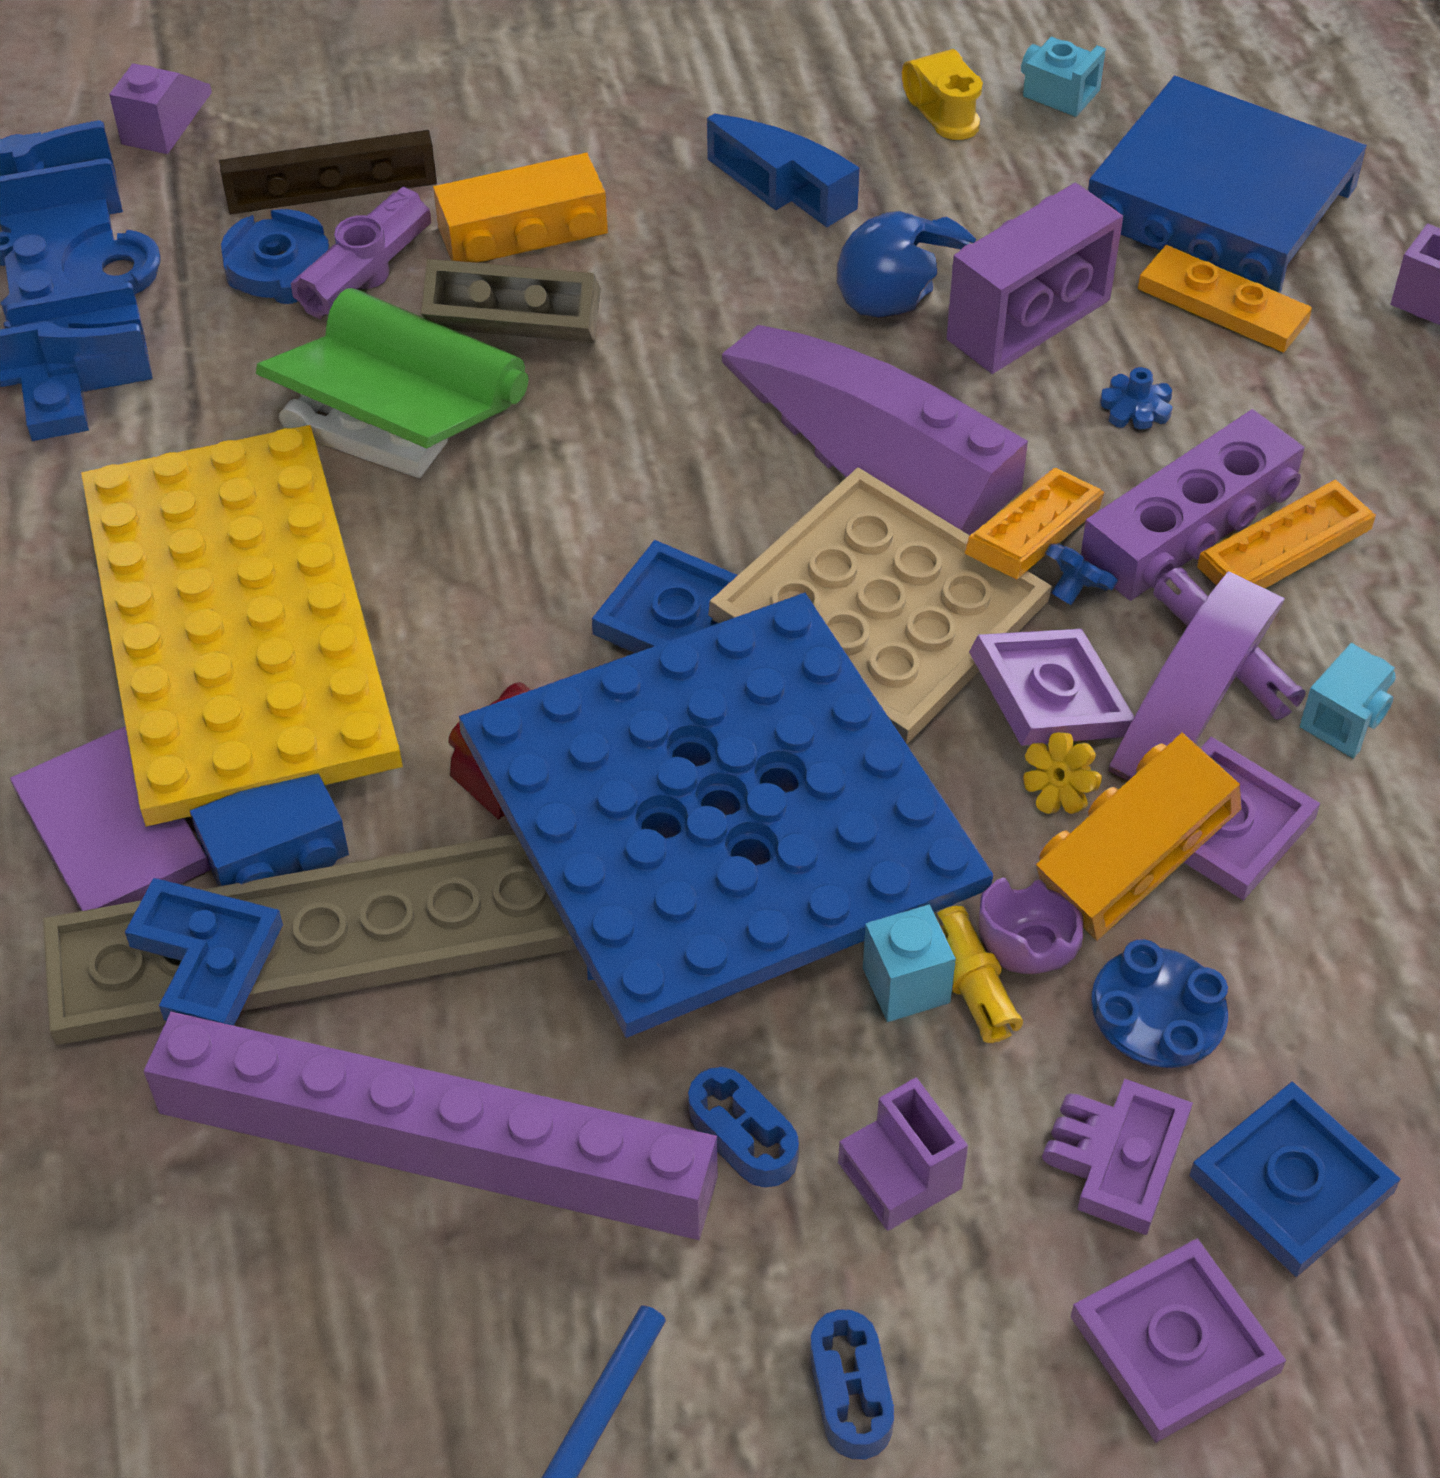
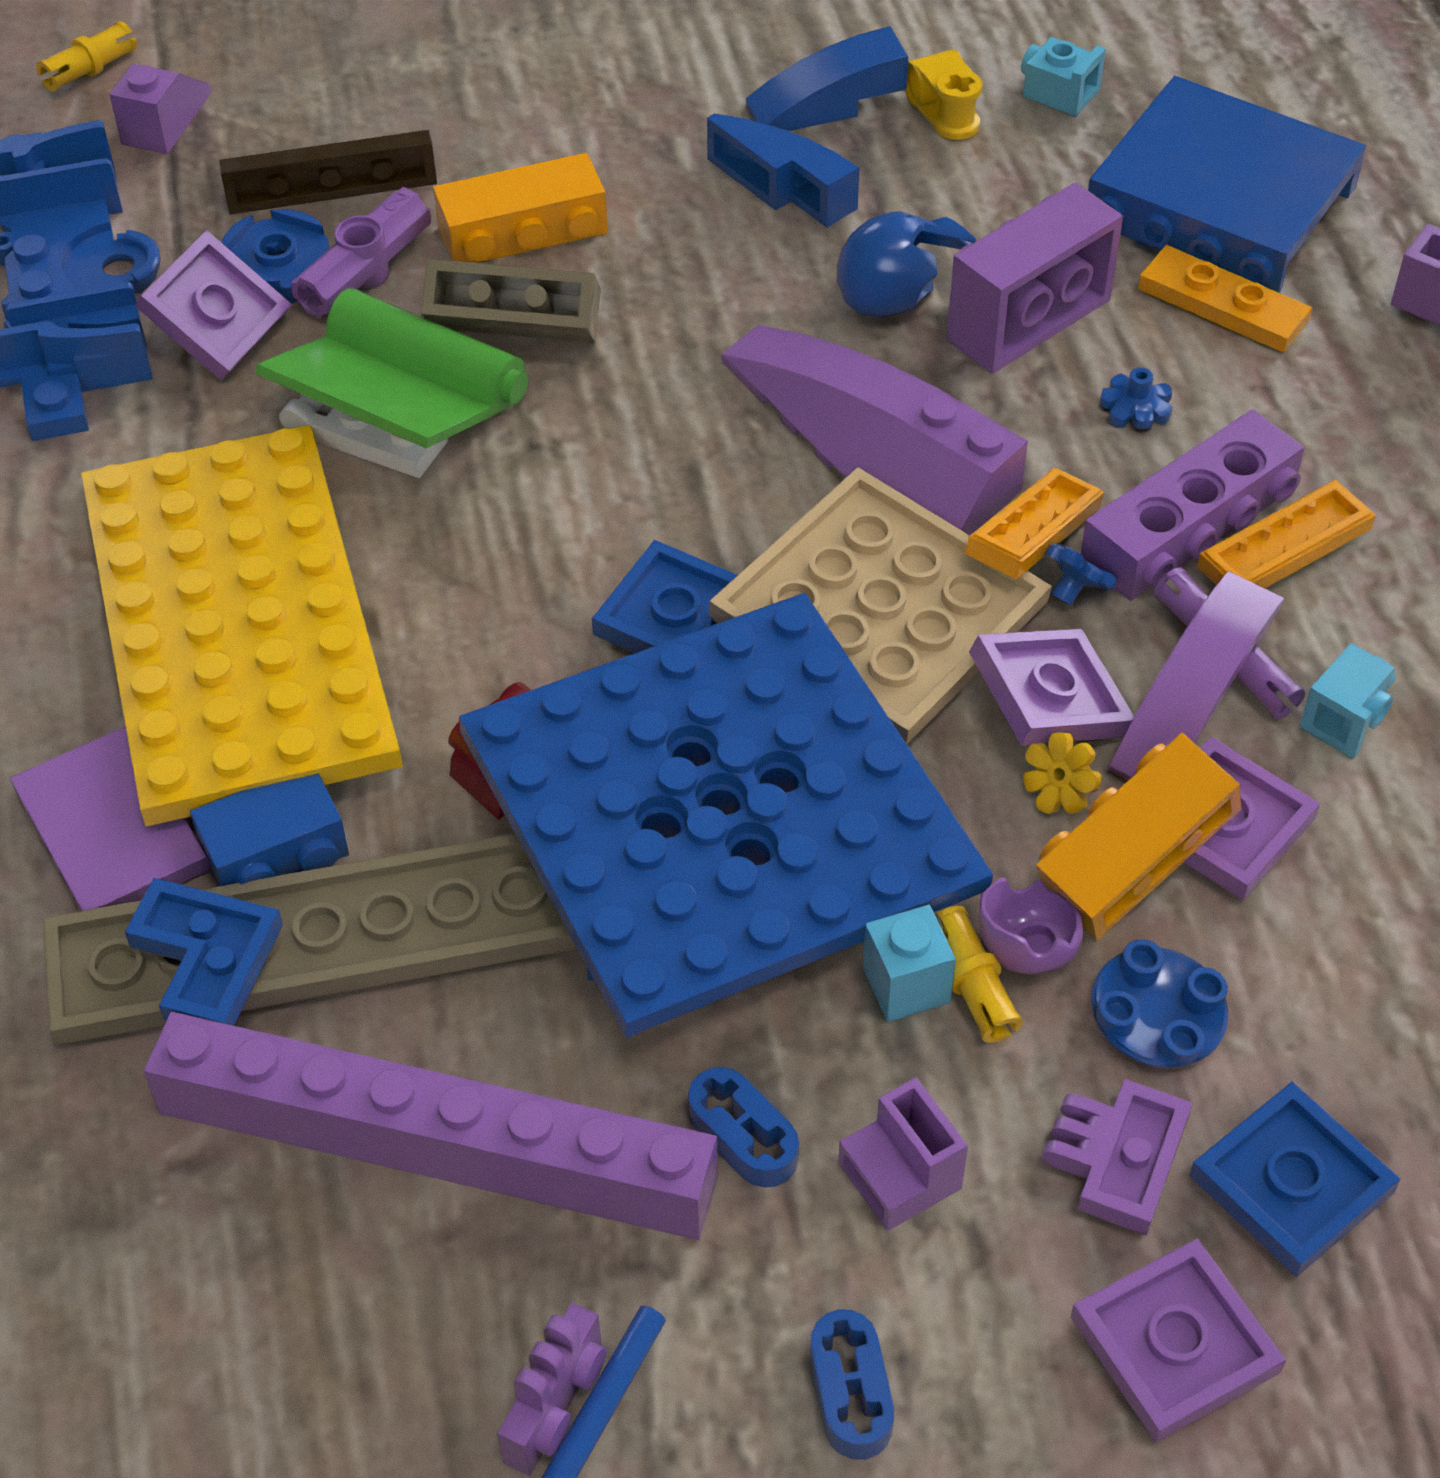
(86, 56): none -> yellow pin
(213, 305): none -> medium lavender plate
(543, 1393): none -> medium lavender hinge
(831, 82): none -> blue slope

